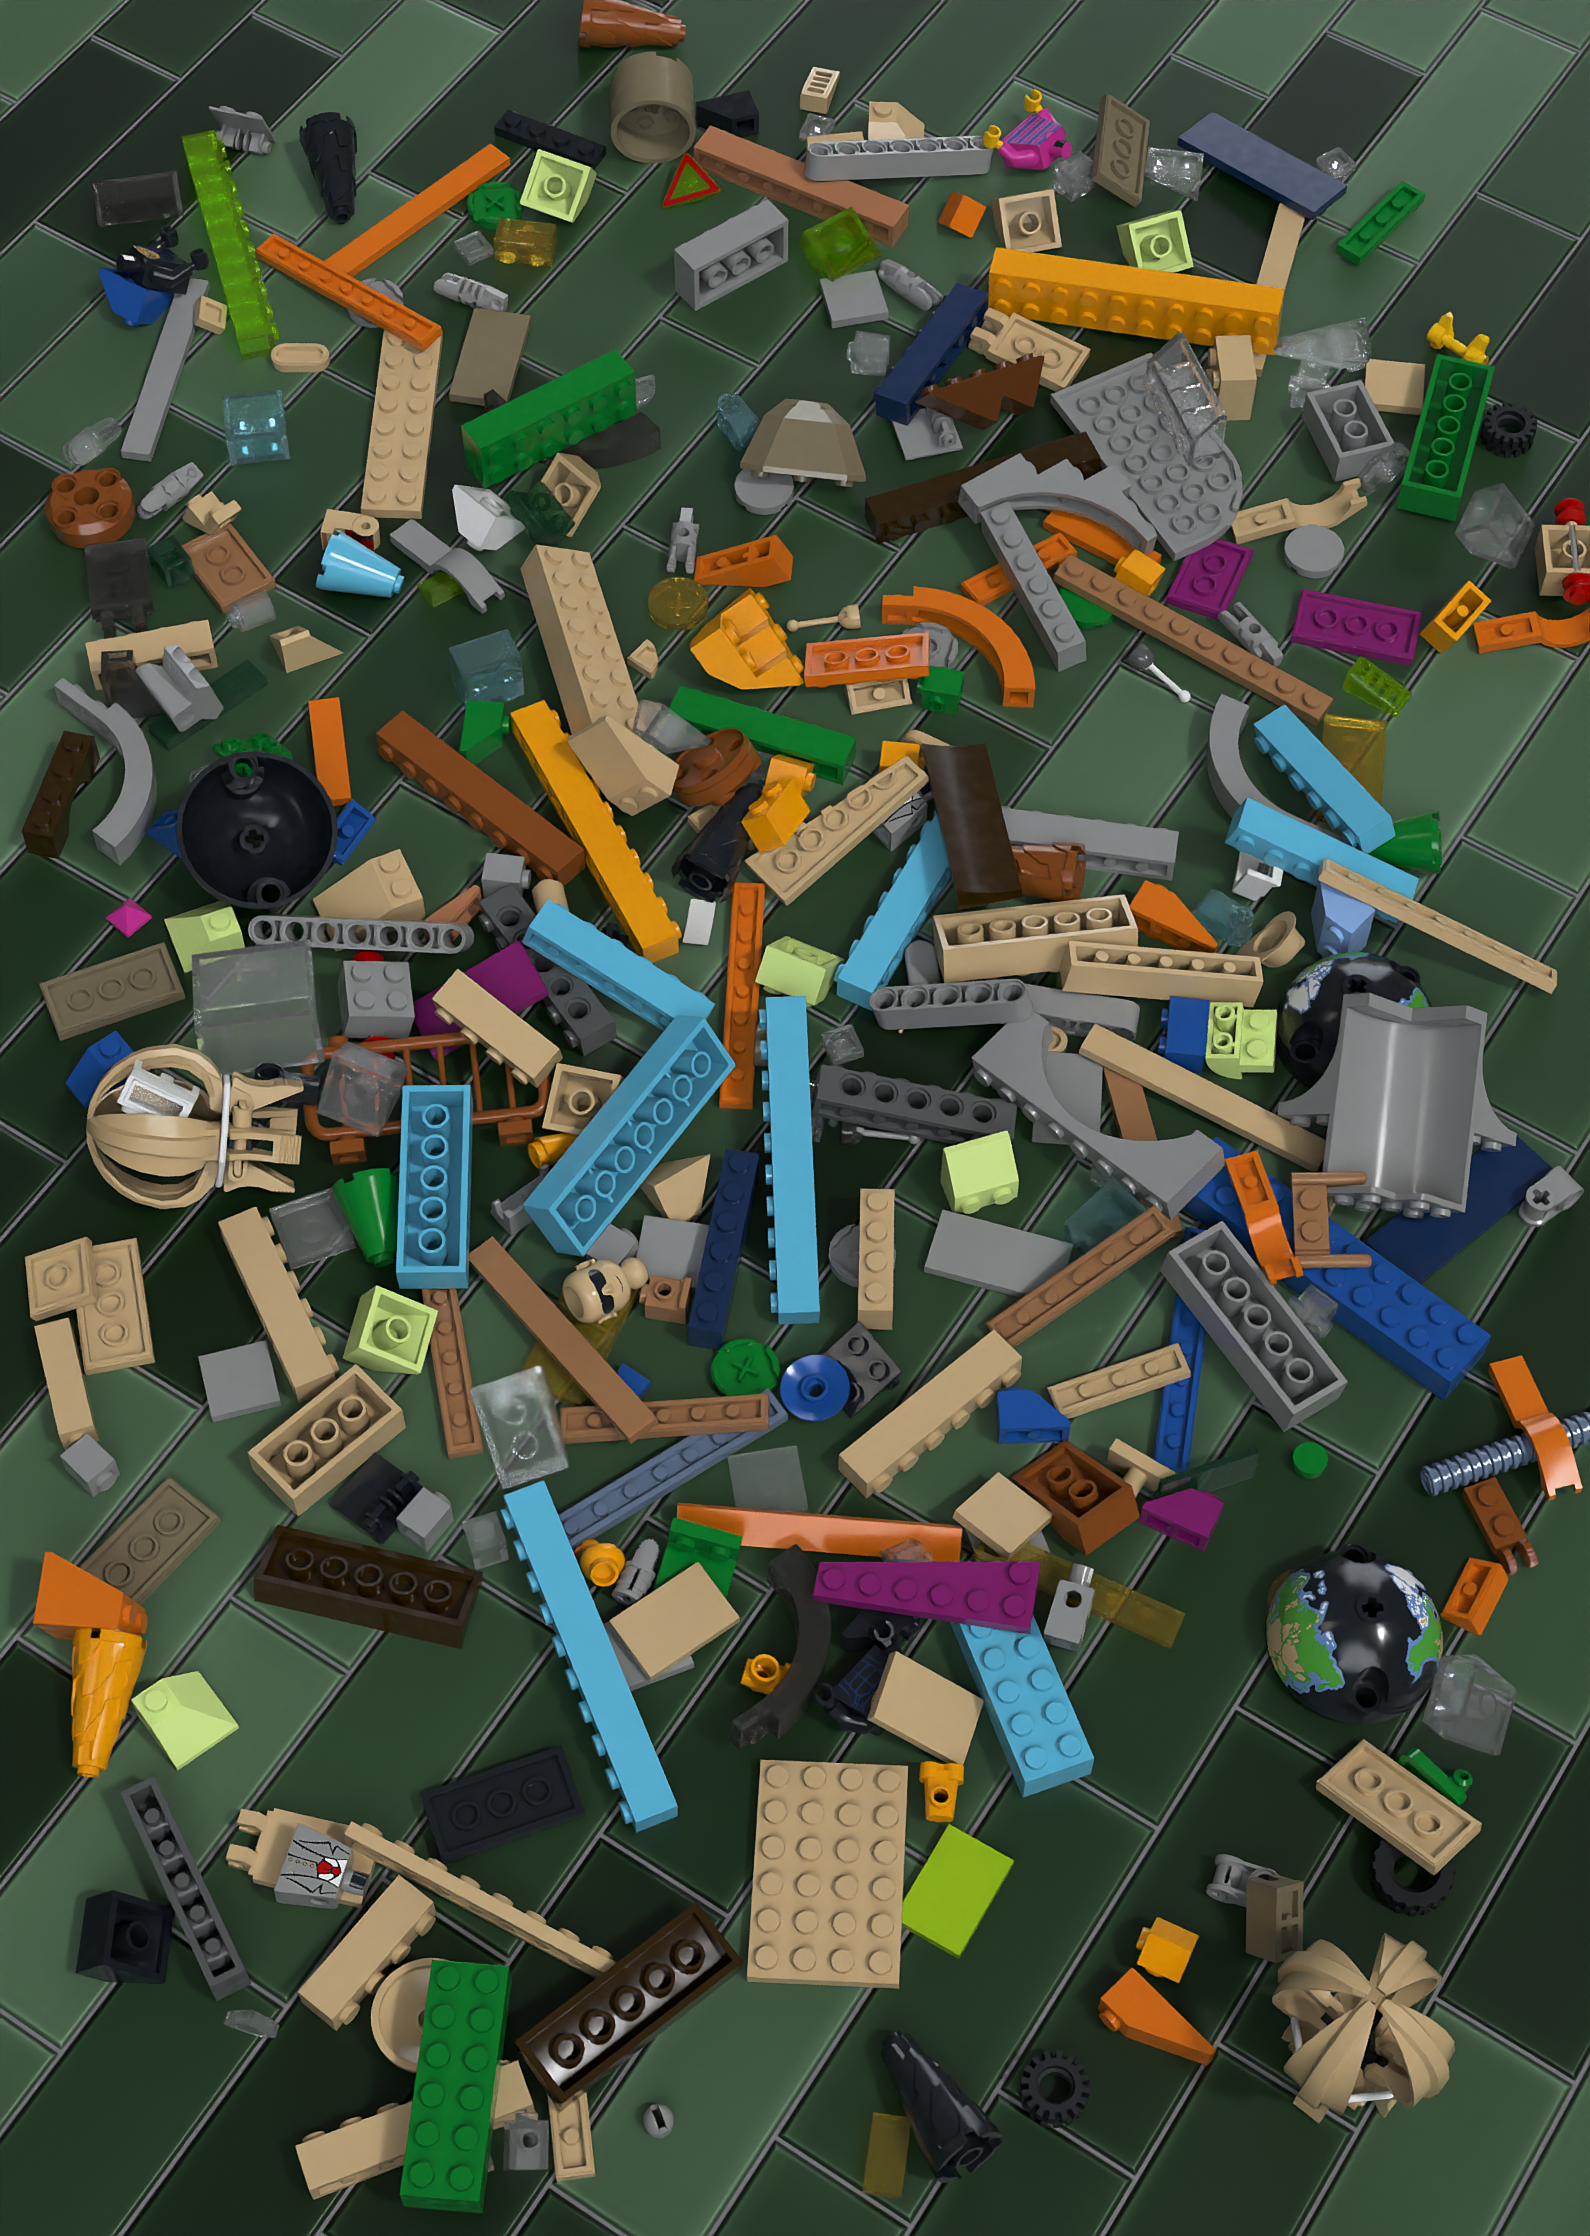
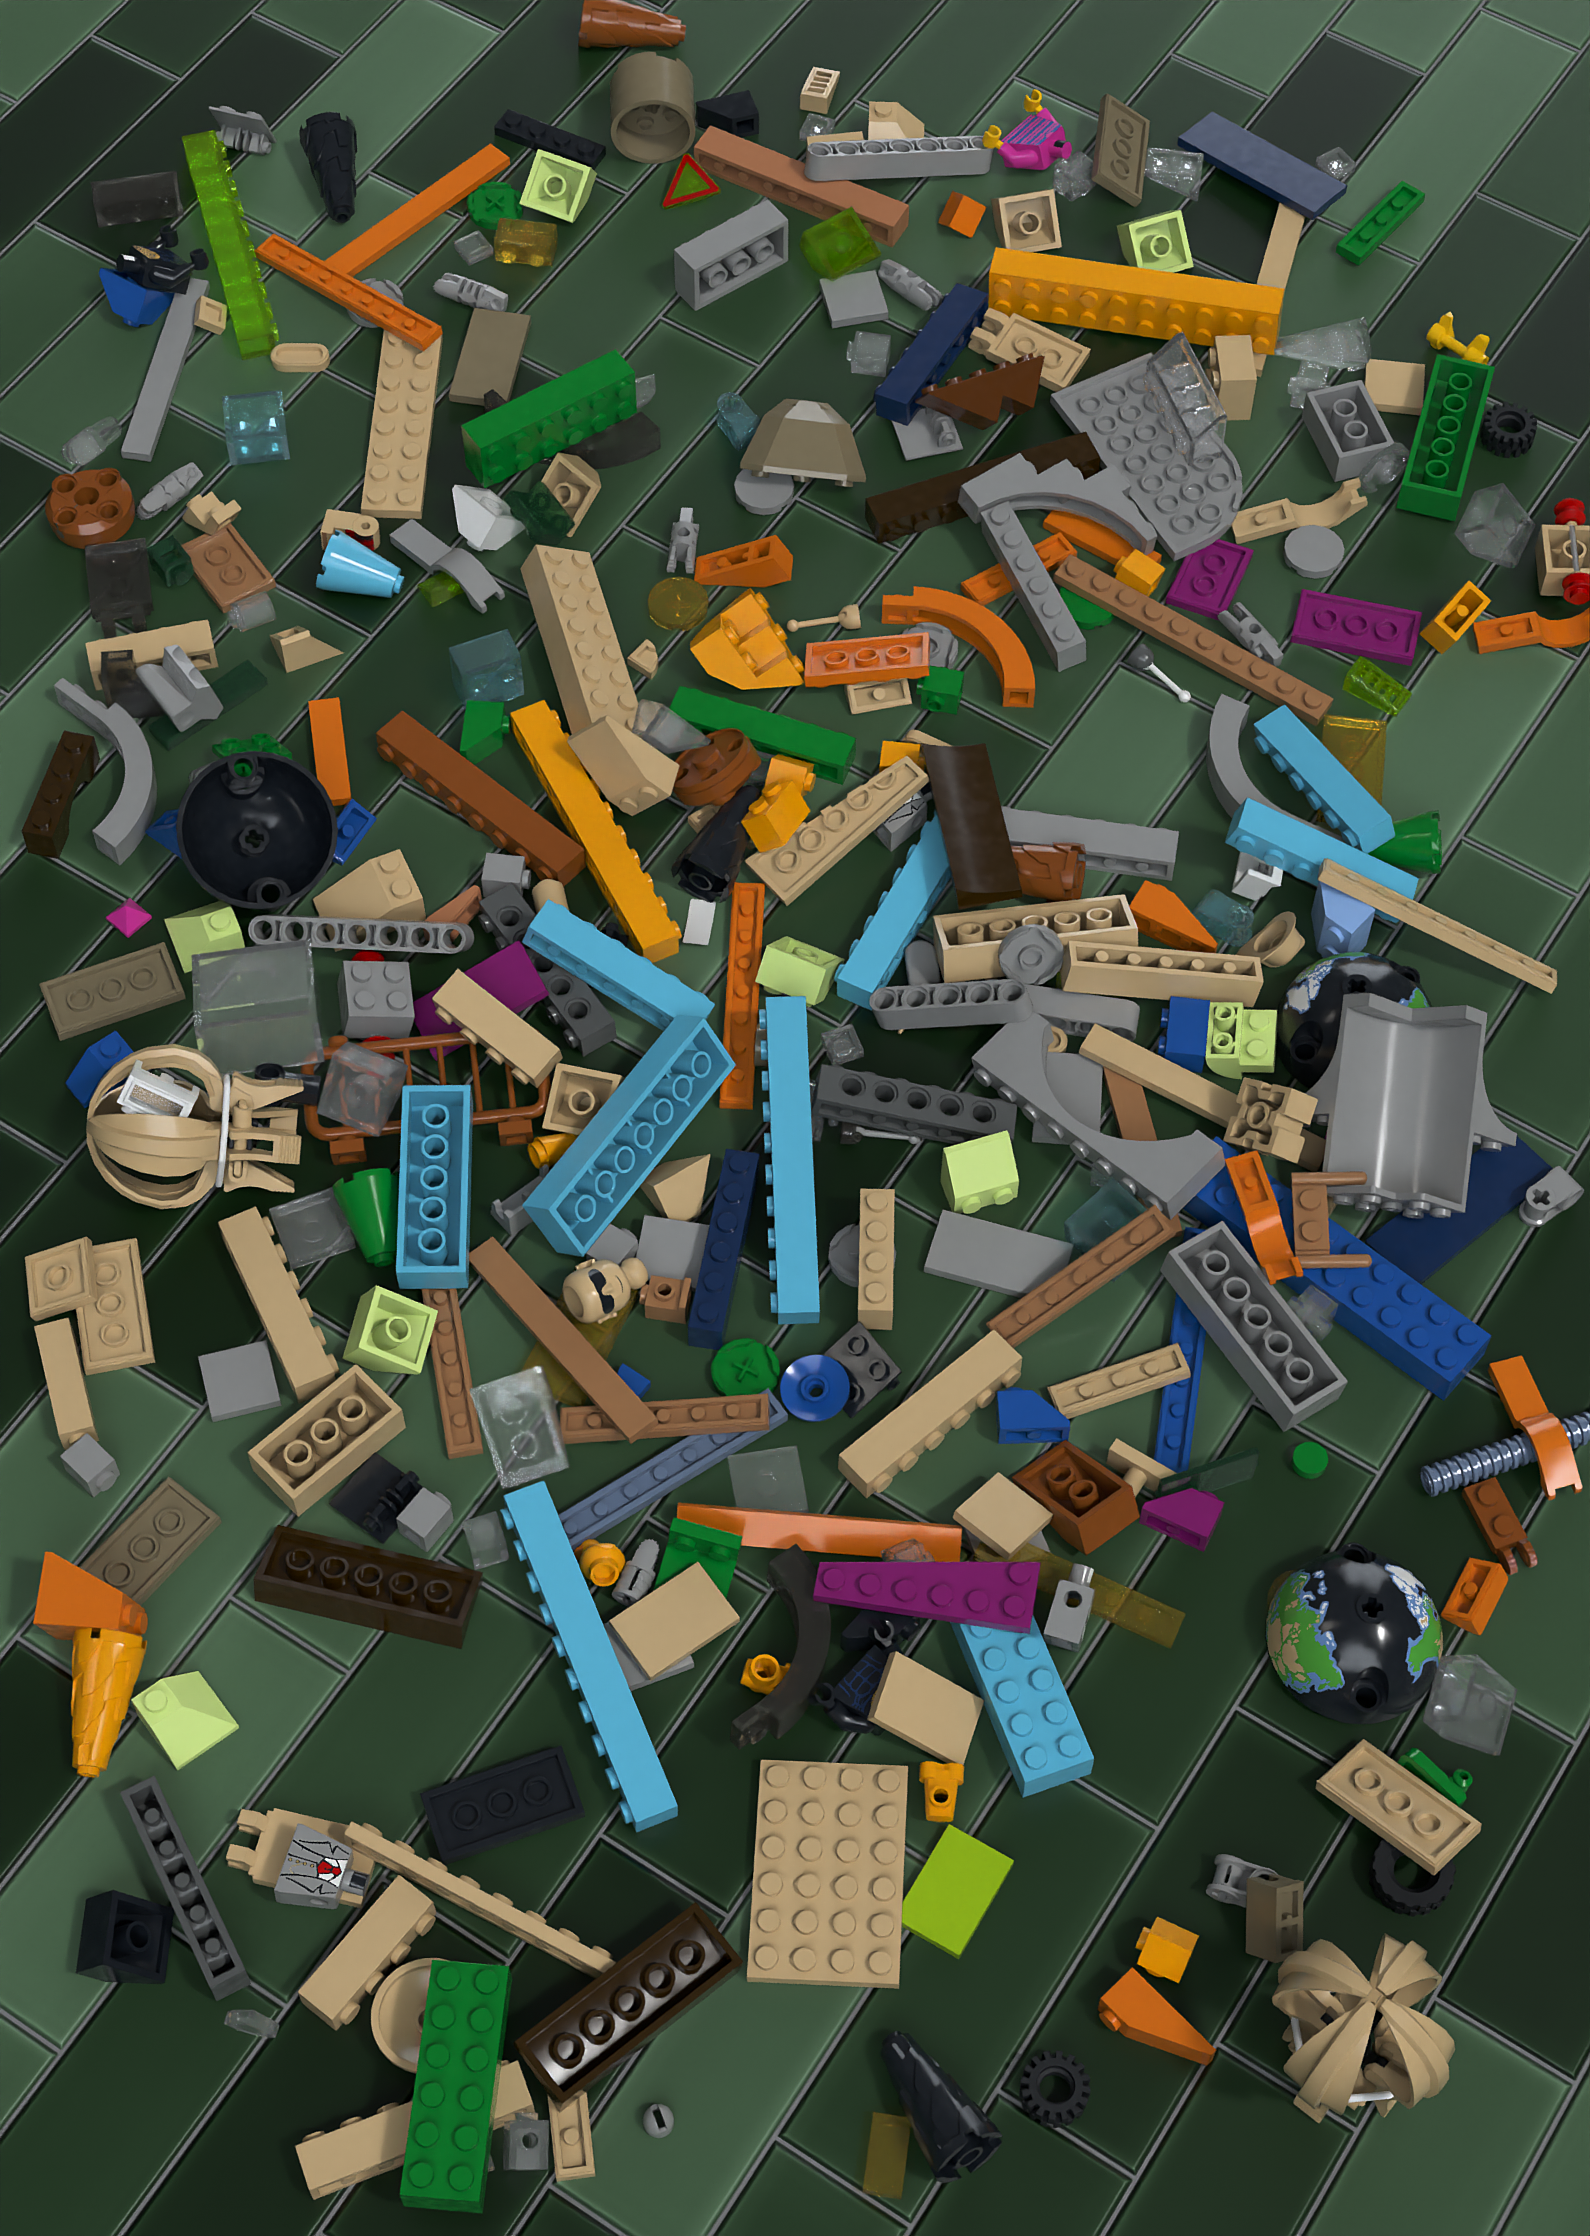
(1031, 954): none -> light grey tile
(1270, 1120): none -> tan brick

